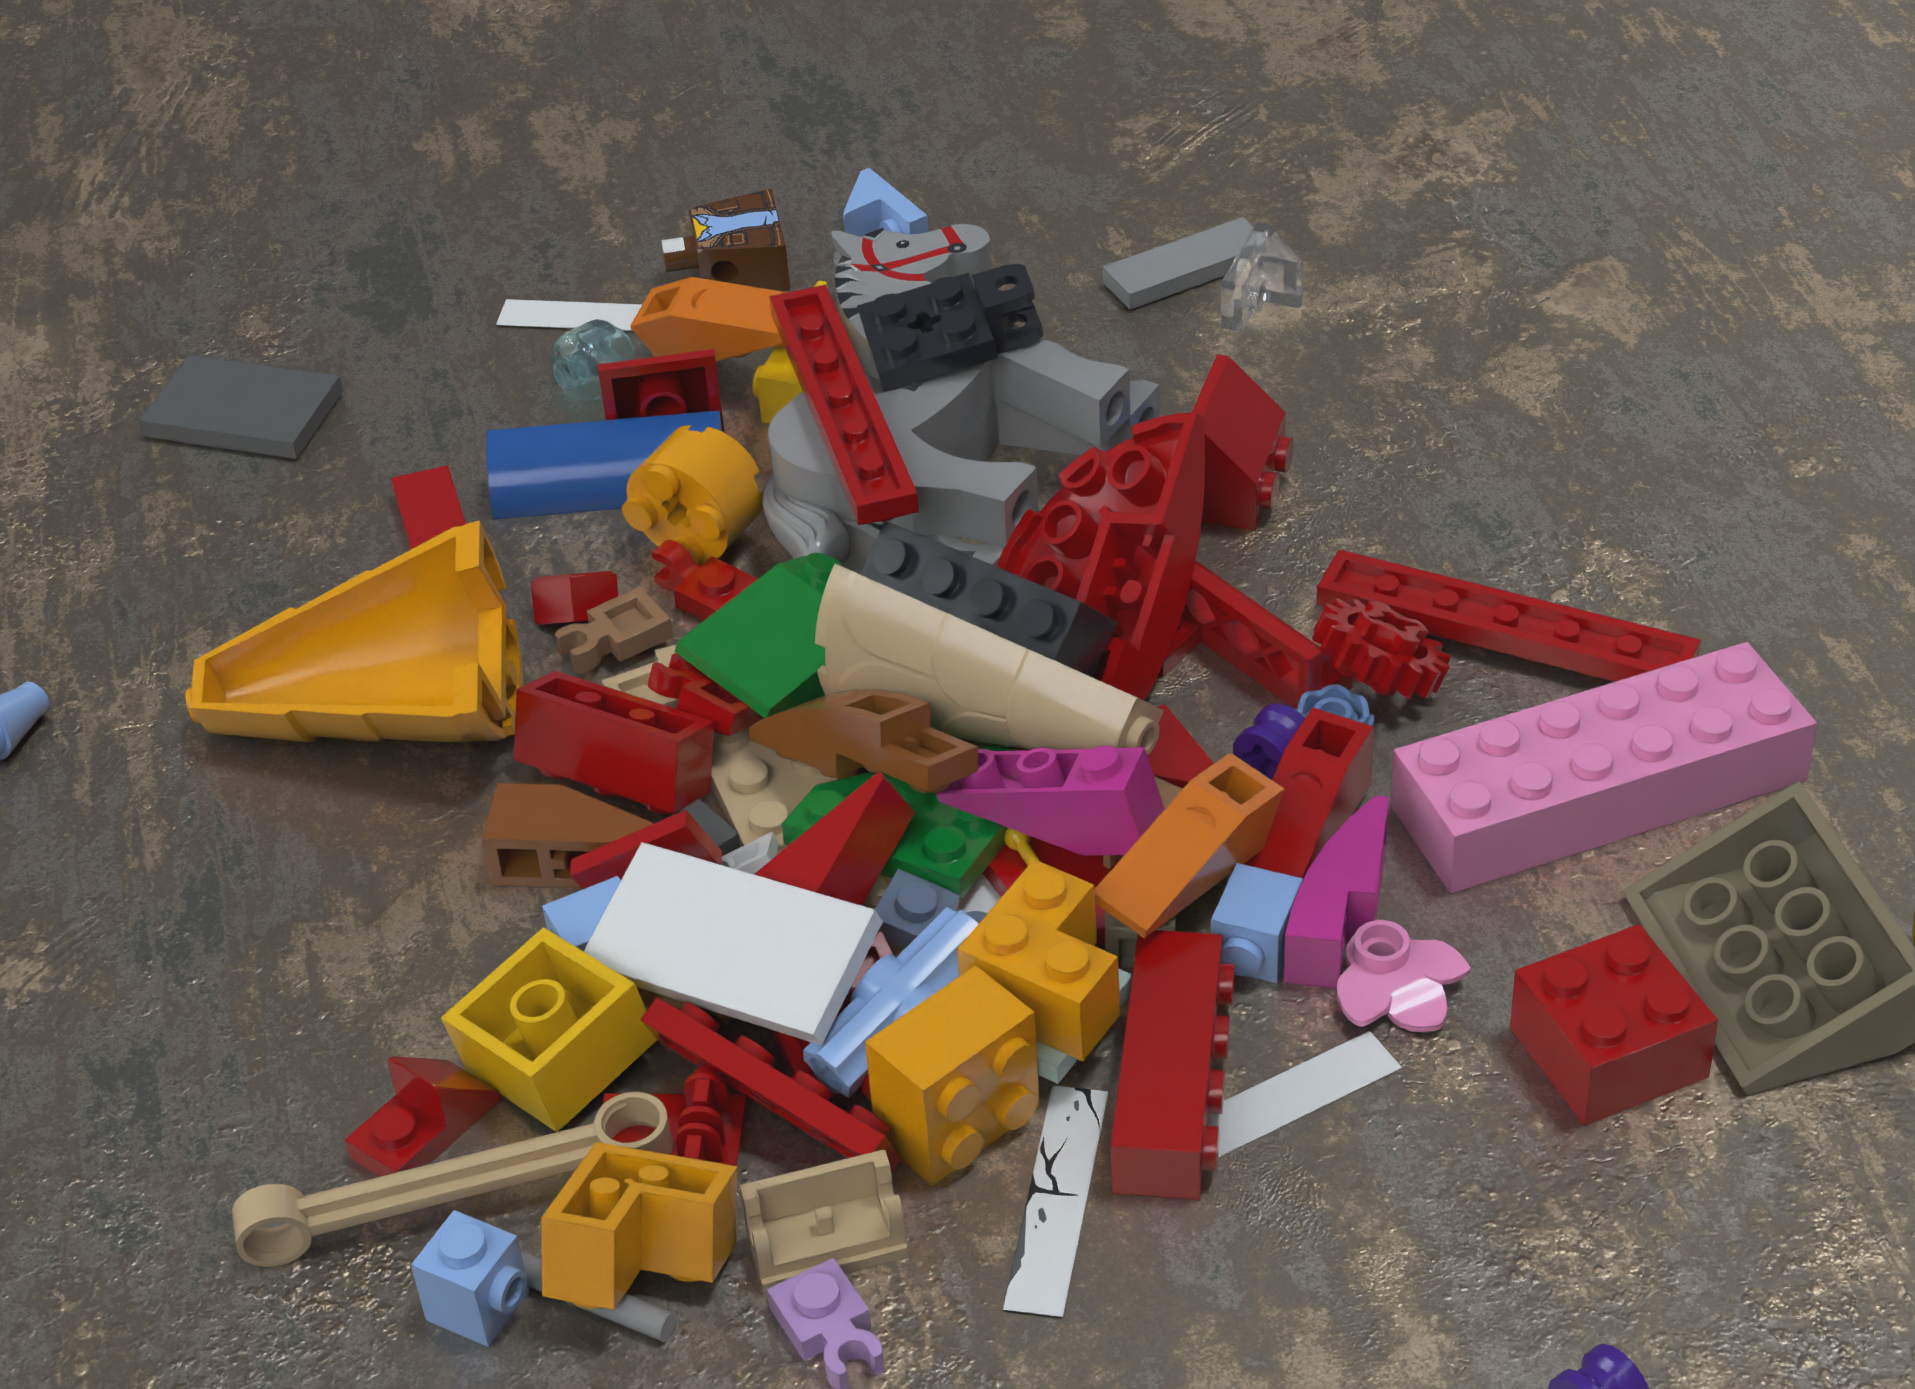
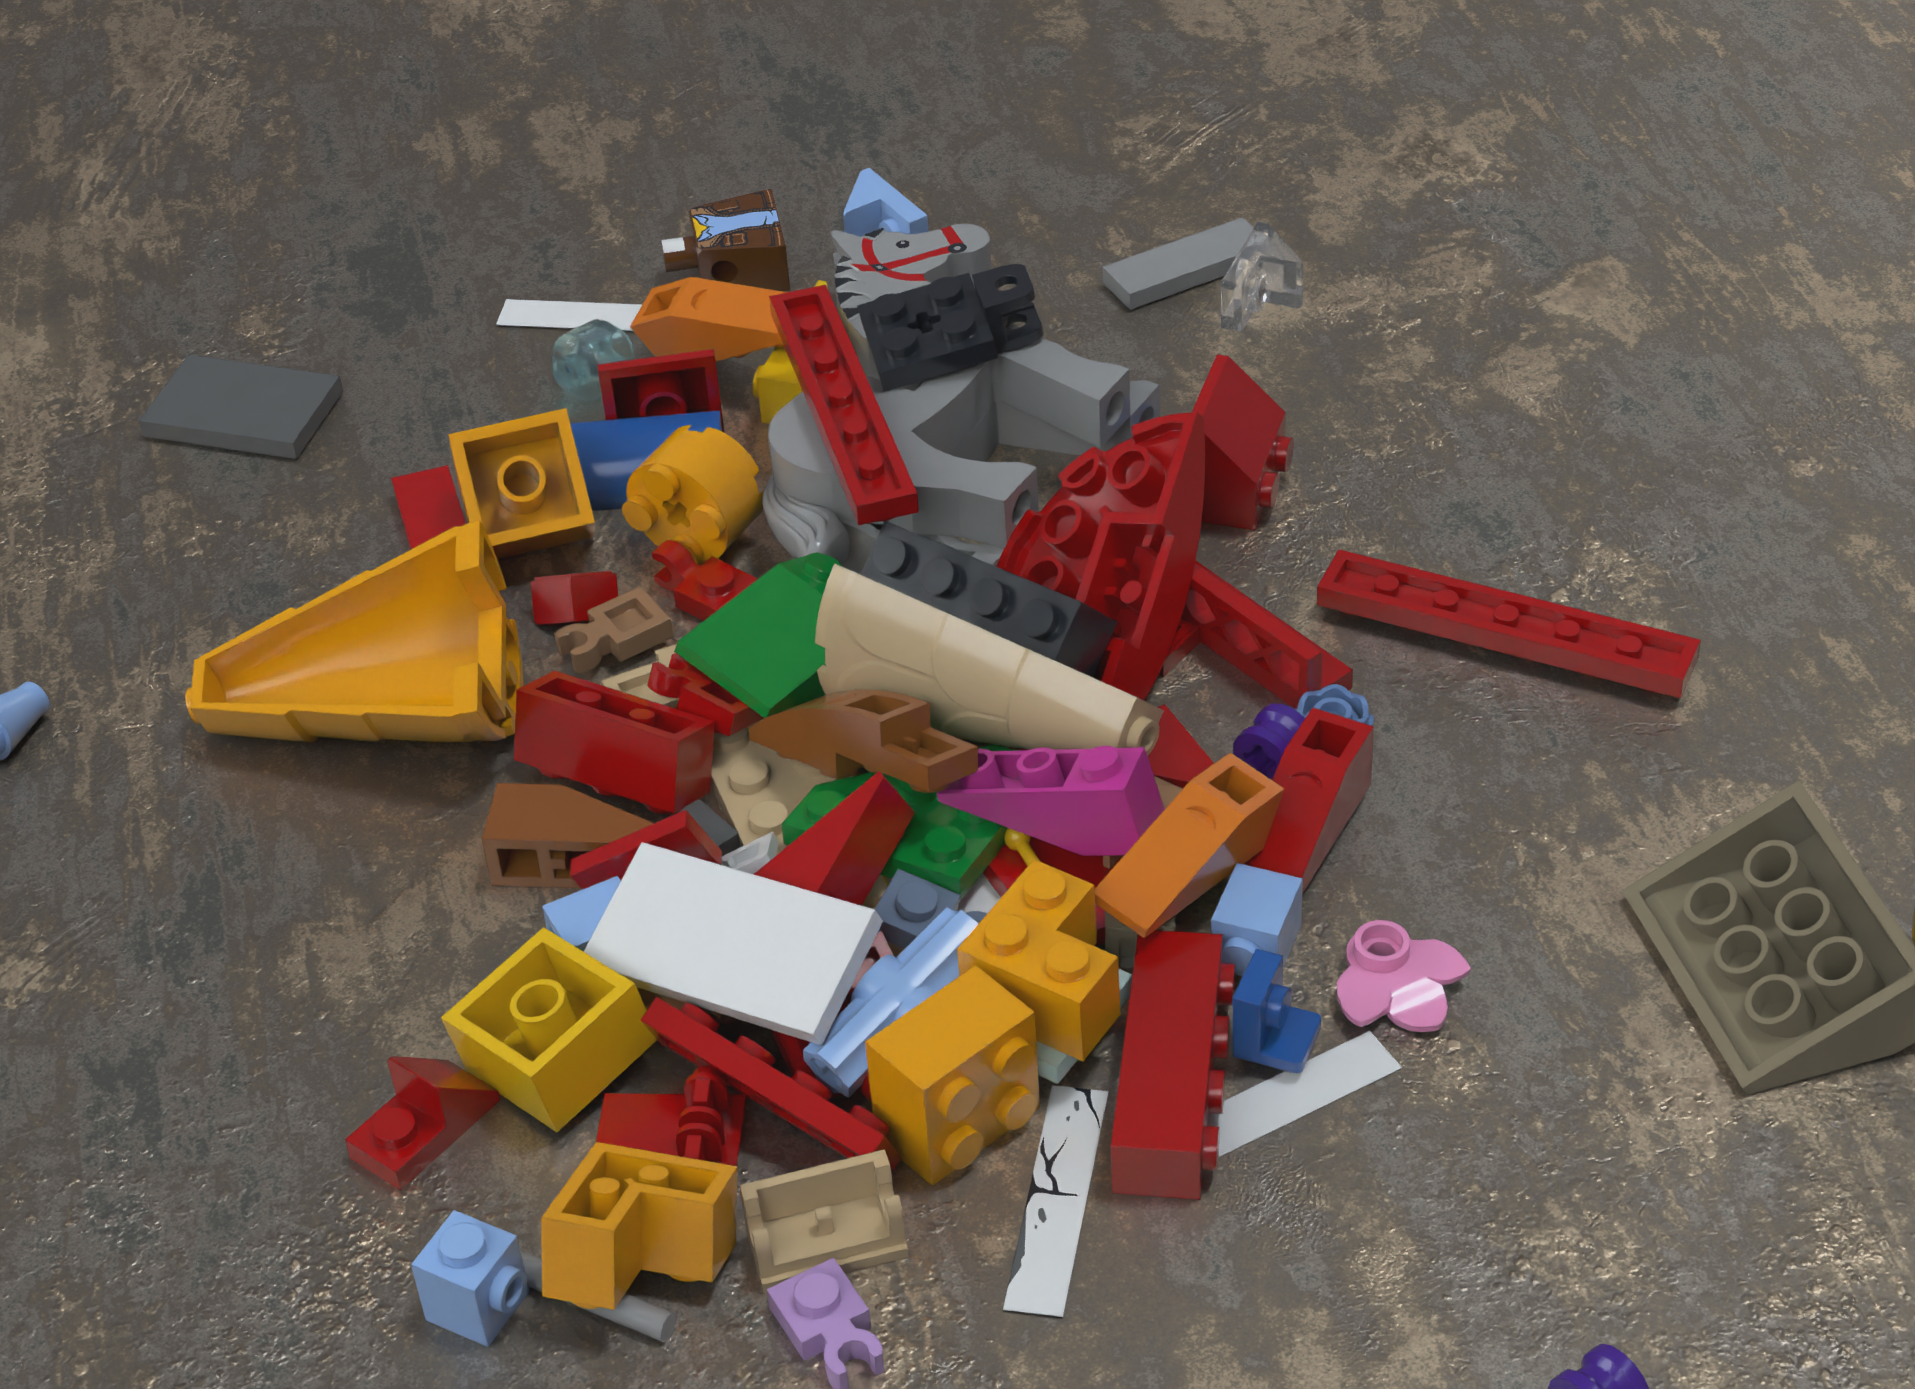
(432, 1183): tan piece -> none
(523, 483): none -> light orange brick
(1265, 1023): none -> blue bracket
(1337, 897): dark pink slope -> none
(1381, 648): red gear -> none
(1600, 766): bright pink brick -> none
(1612, 1024): red brick -> none

